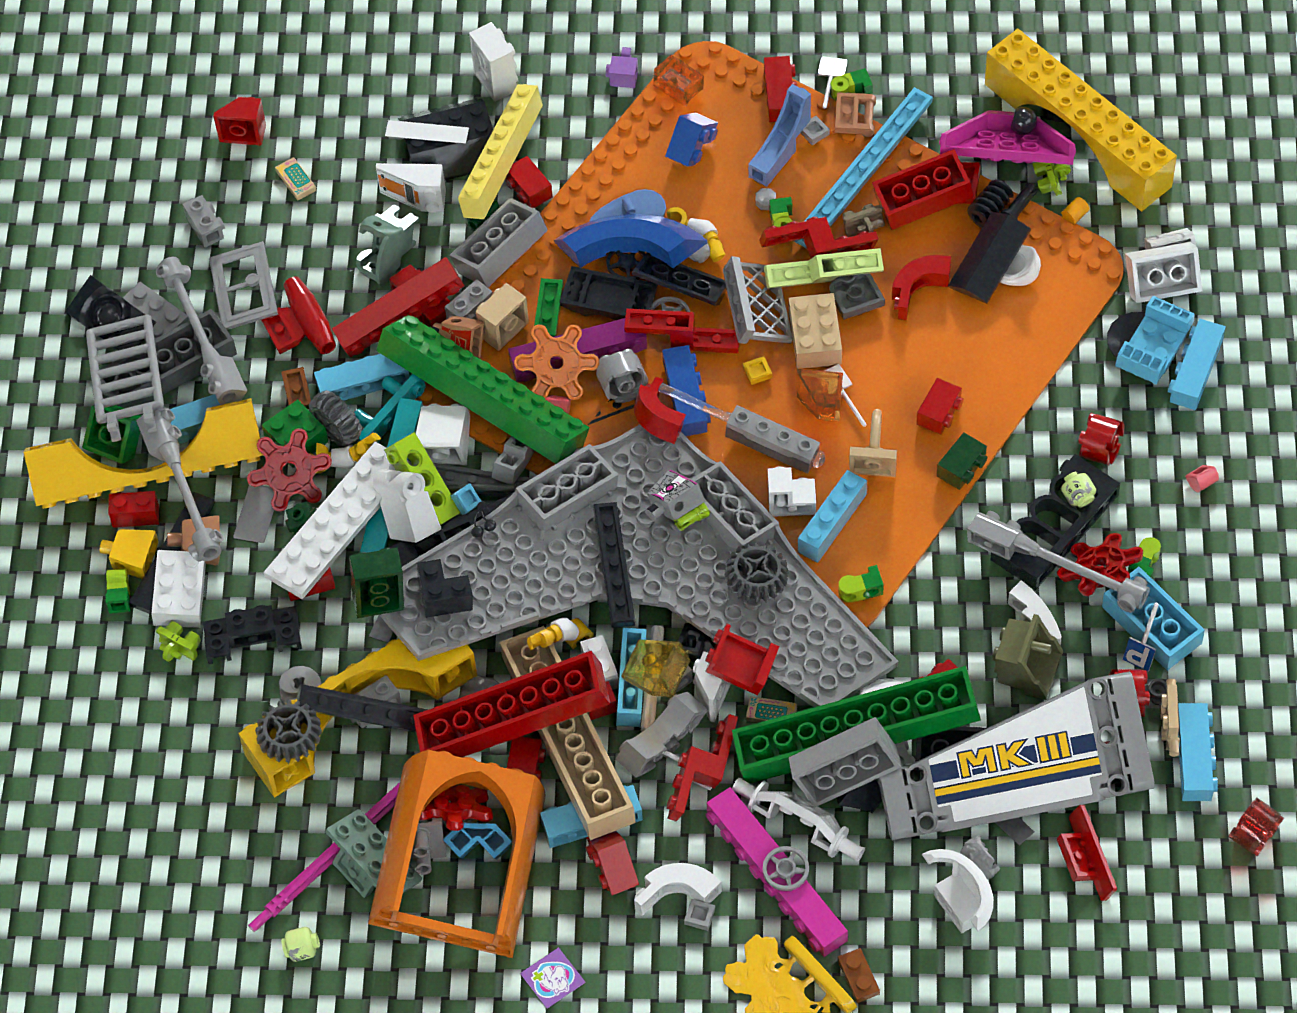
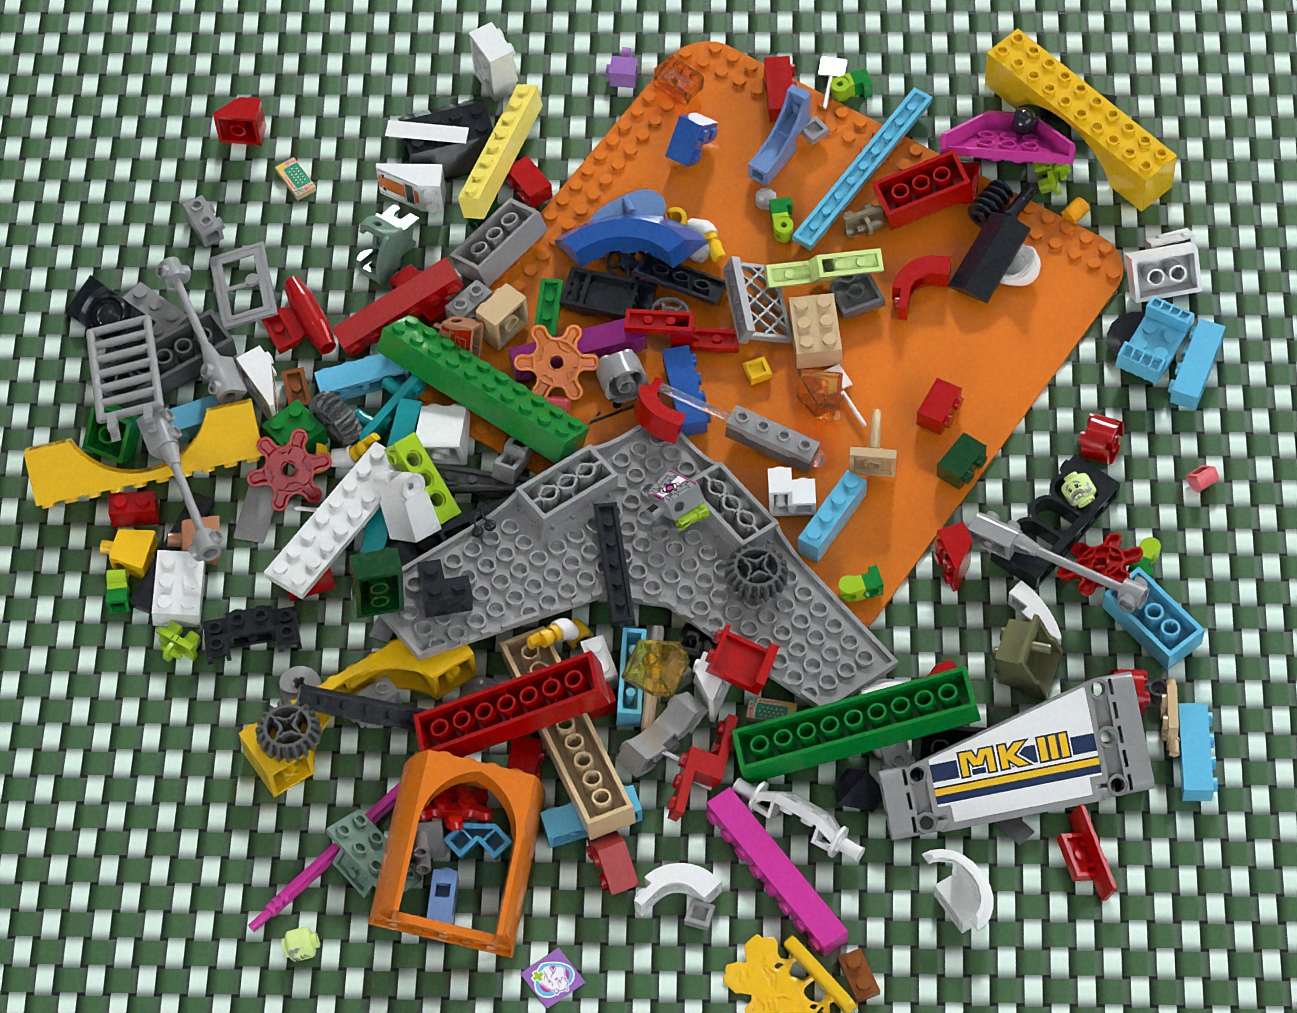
(259, 379): none -> white slope
(298, 516): dark green brick -> none
(443, 895): none -> medium blue brick
(466, 499): medium azure tile -> none
(785, 868): light grey wheel -> none
(817, 237): red bracket -> none
(844, 762): light grey brick -> none
(847, 114): nougat plate -> none
(953, 553): none -> red slope
(976, 852): light grey hair -> none
(1139, 652): piece -> none
(1256, 827): clear red brick -> none

